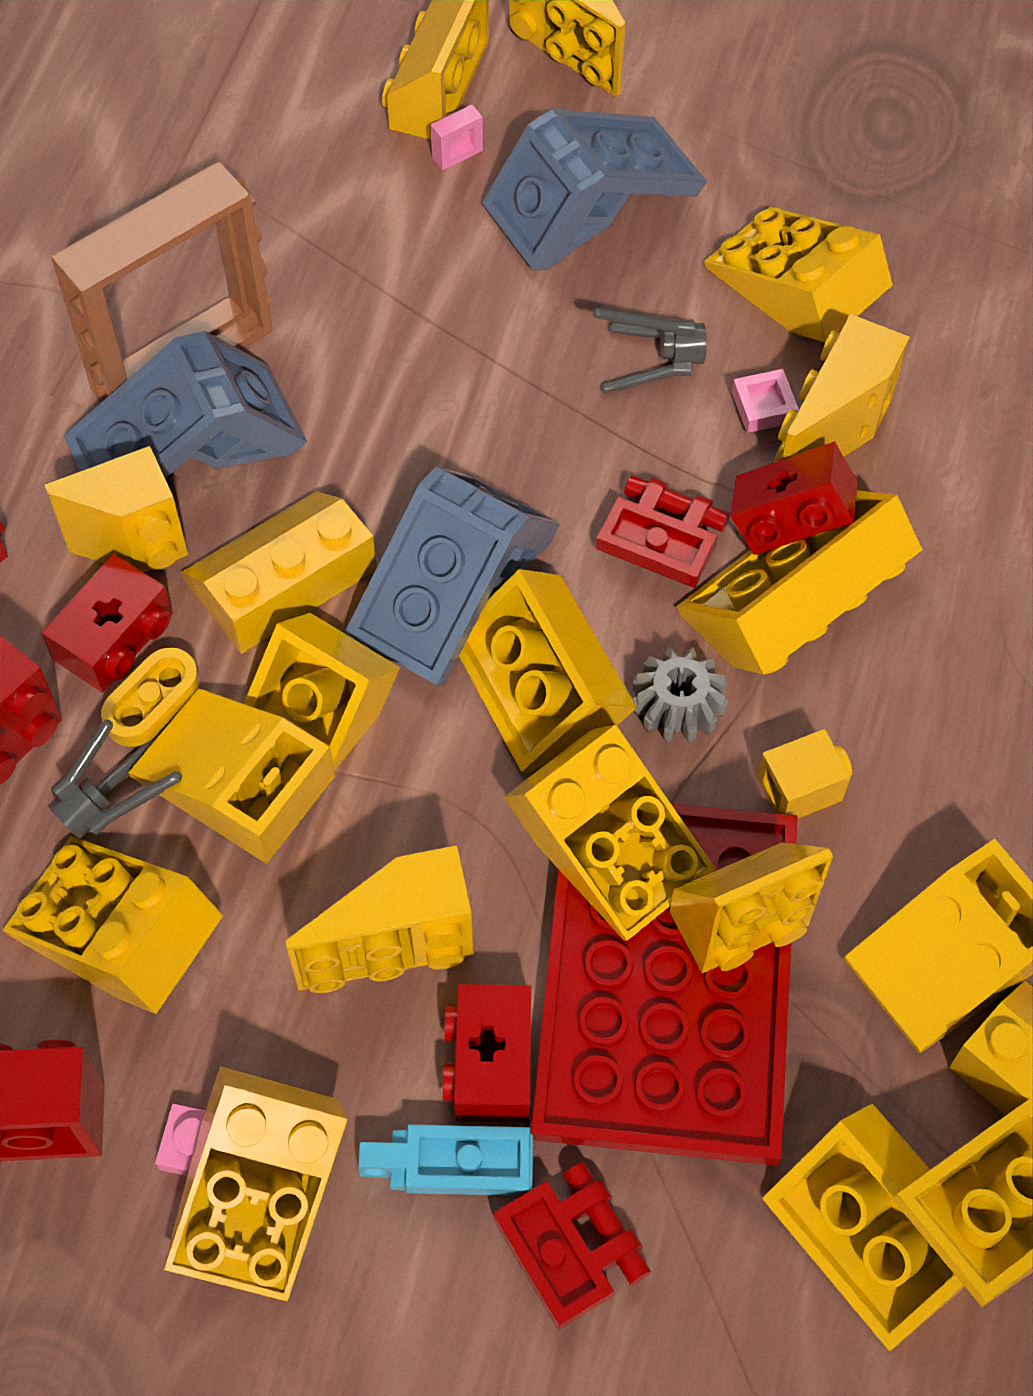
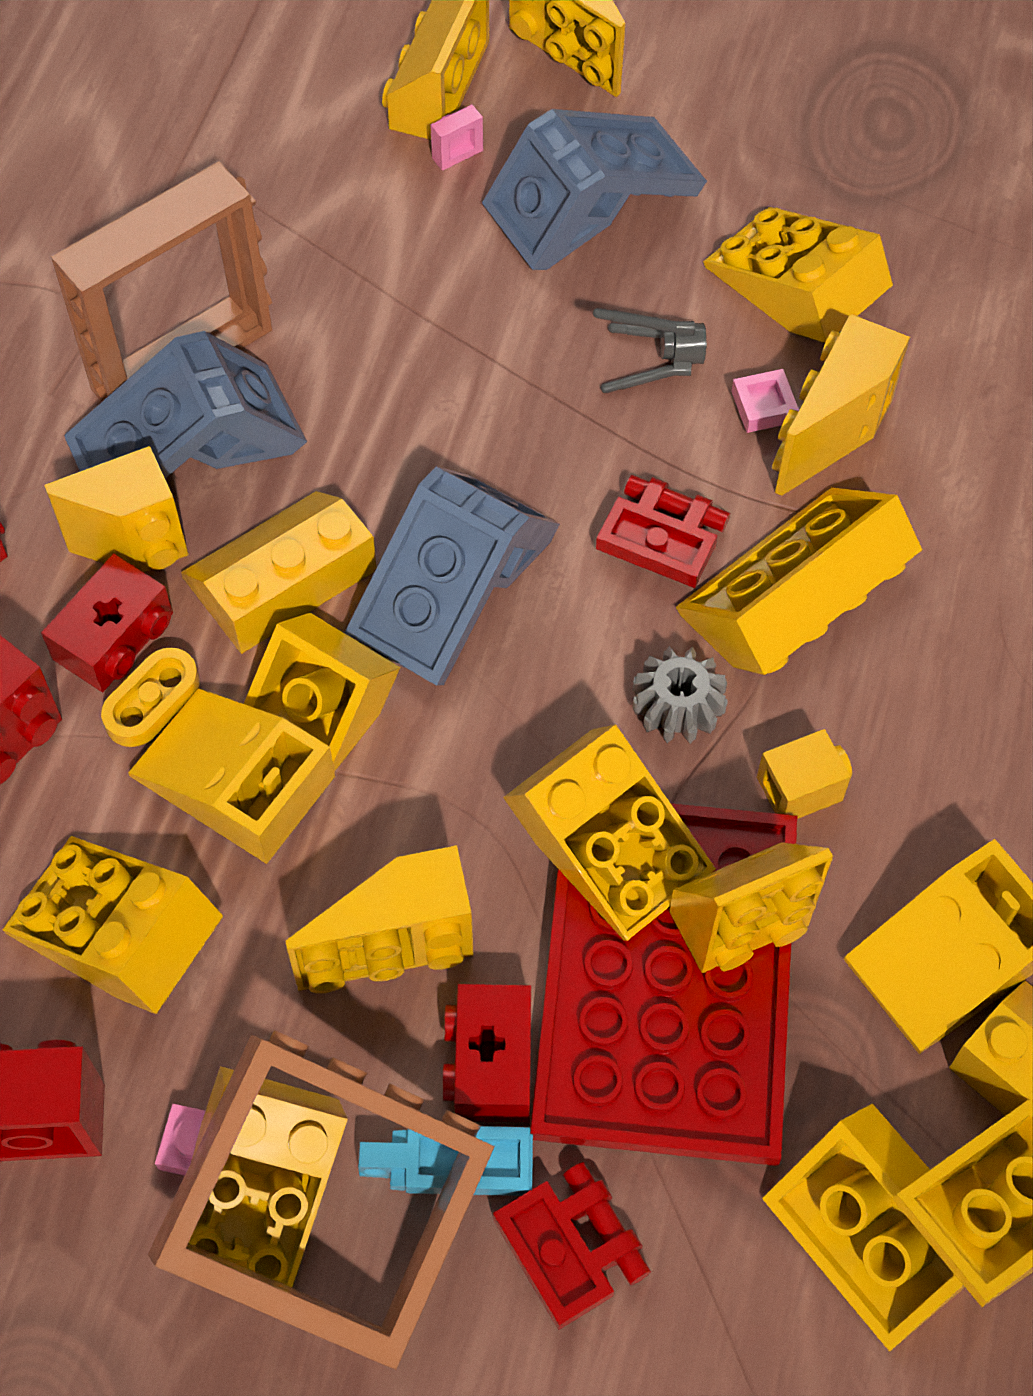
(82, 805): dark grey plant -> none
(177, 1256): none -> nougat window
(542, 669): yellow slope -> none
(794, 498): red brick -> none

